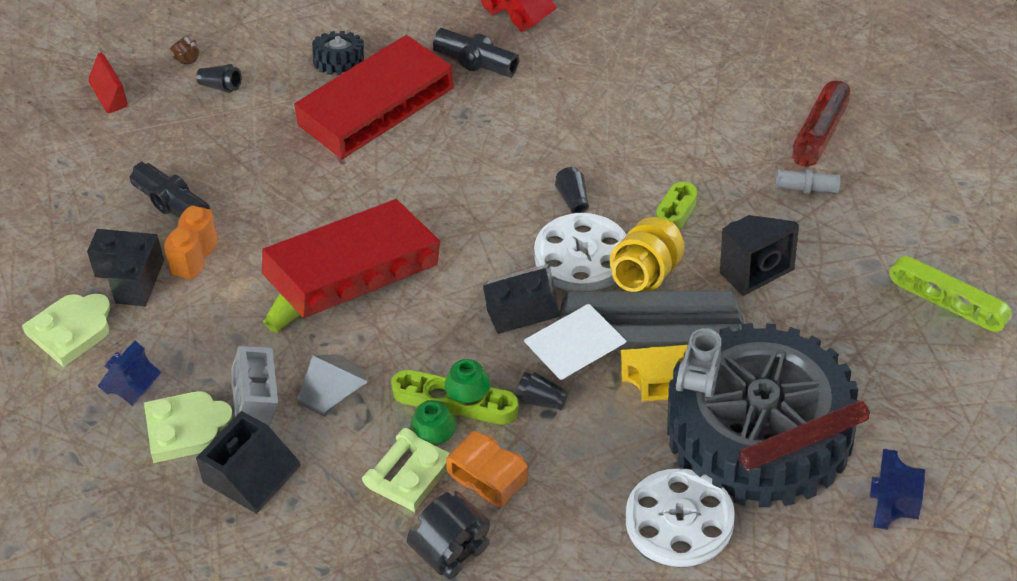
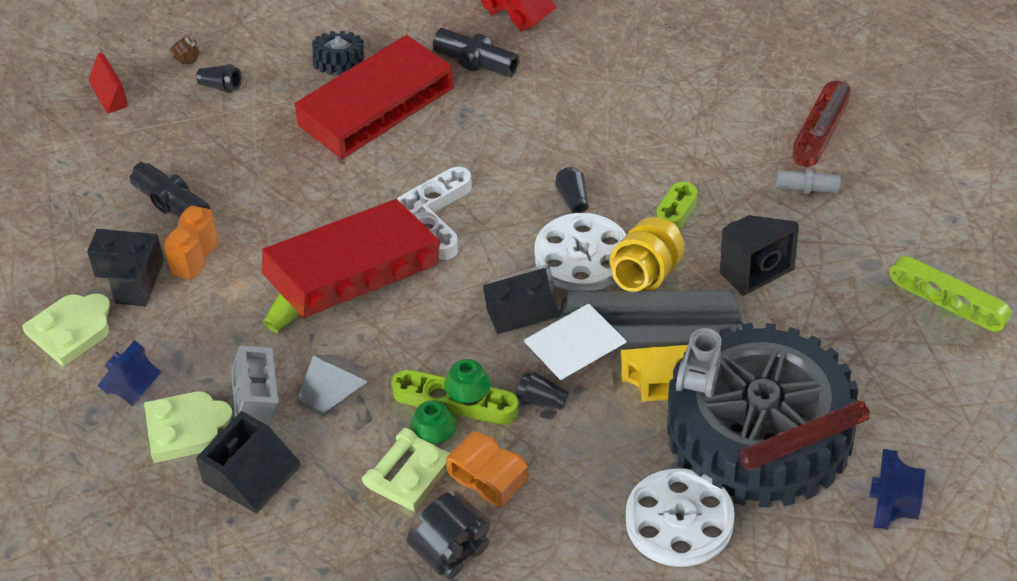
(452, 186): none -> white beam

